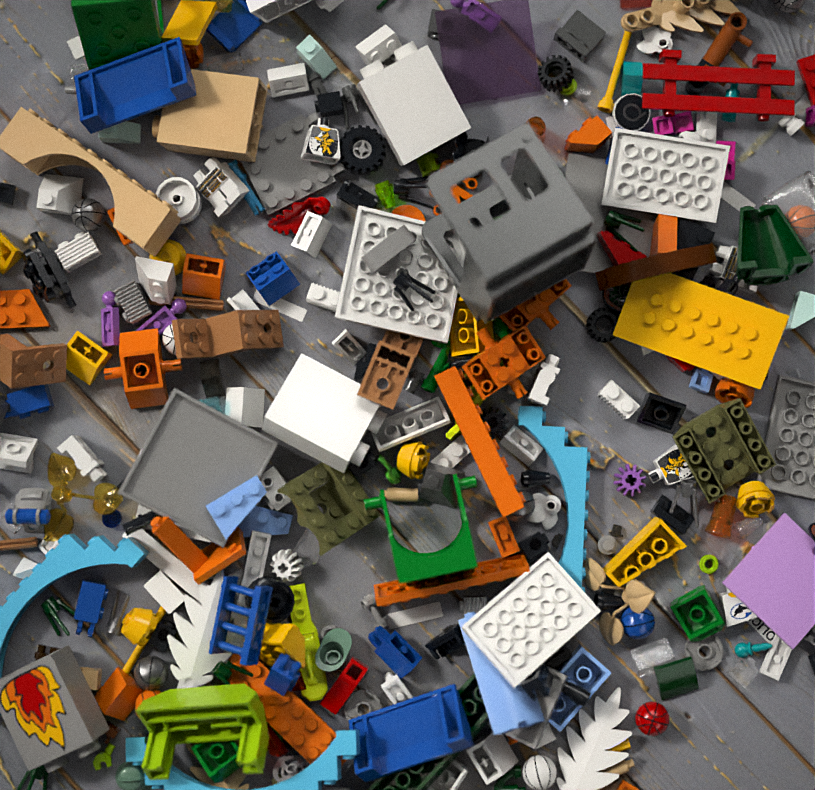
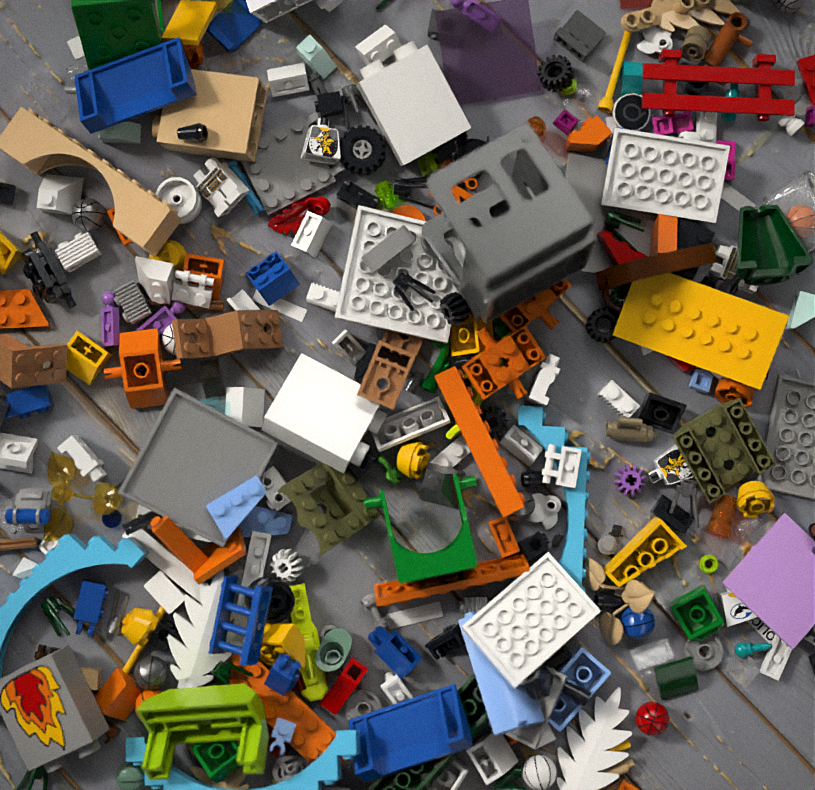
(104, 756): lime piece -> none
(191, 293): none -> white plate
(195, 132): none -> black cone
(282, 733): none -> light blue plate
(401, 494): tan cylinder -> none
(454, 308): none -> black gear
(565, 122): none -> magenta tile
(568, 466): none -> white plate
(630, 430): none -> dark tan piece
(695, 43): none -> dark tan wheel

